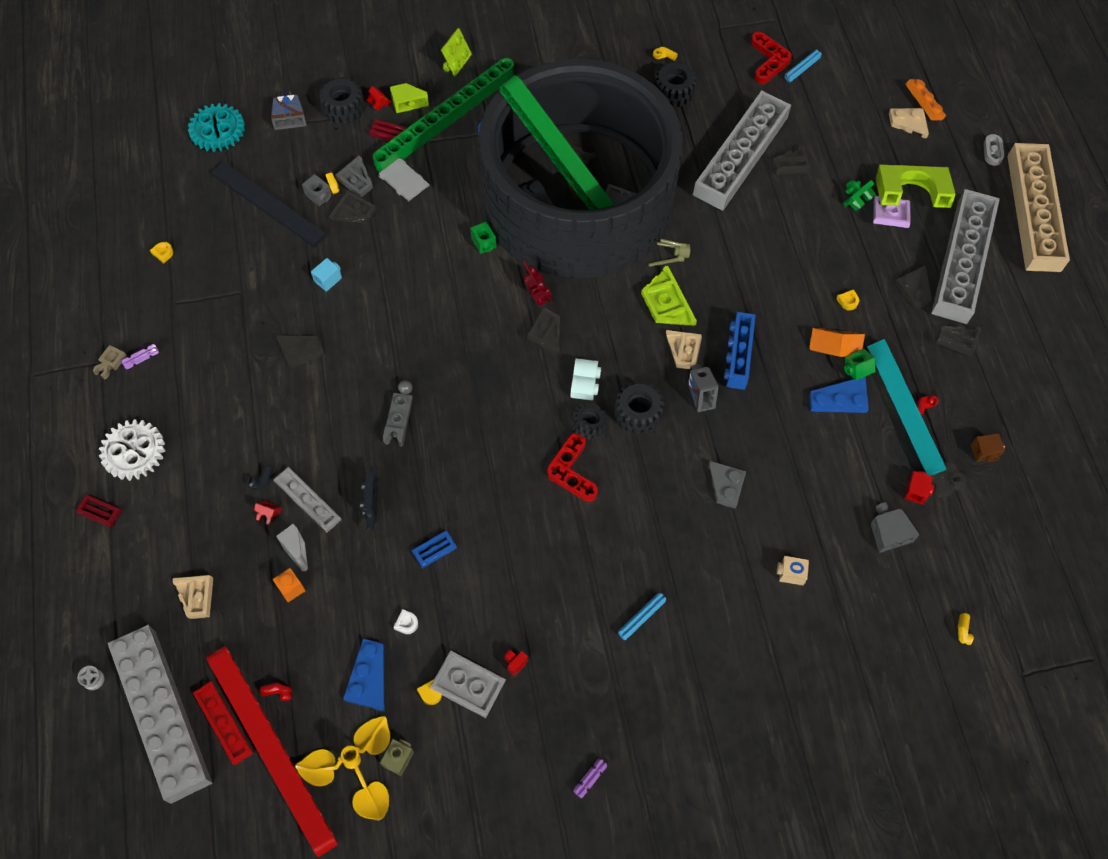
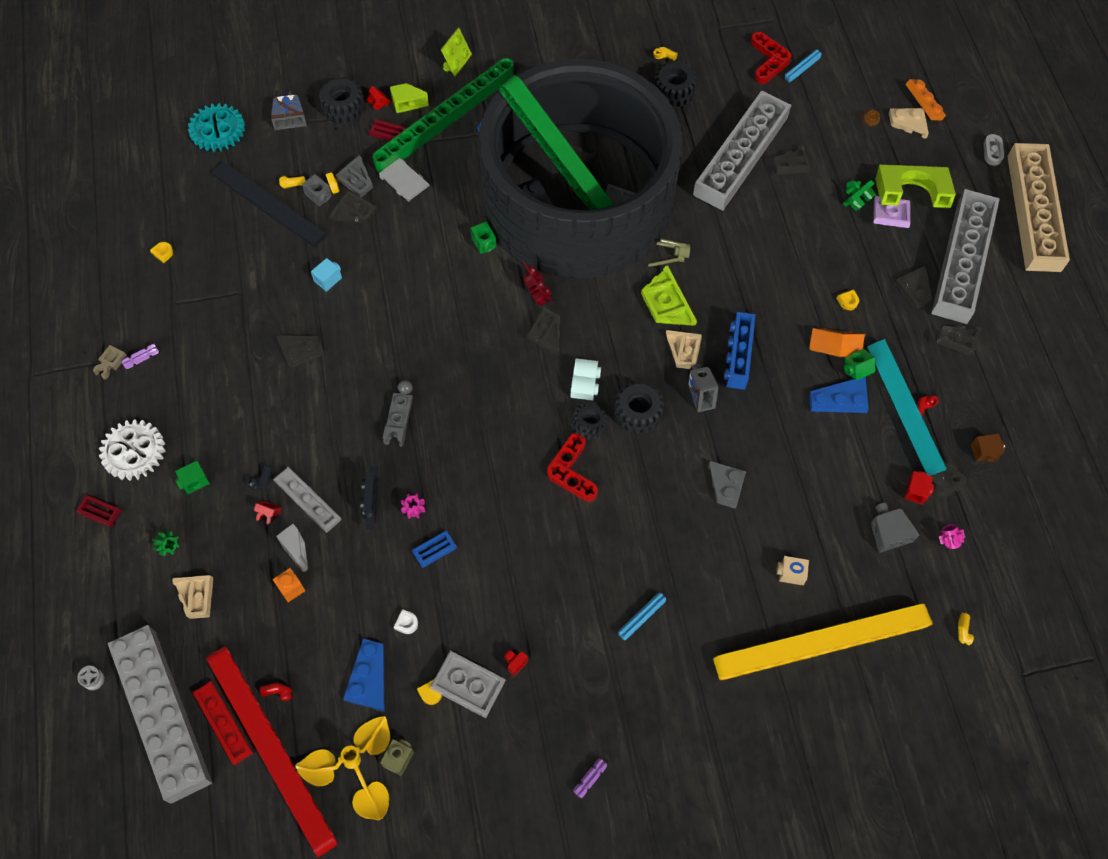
(165, 543): none -> green gear
(191, 477): none -> green brick
(286, 182): none -> yellow arm
(415, 510): none -> dark pink gear
(822, 641): none -> yellow beam
(872, 117): none -> clear orange plate
(951, 536): none -> dark pink gear

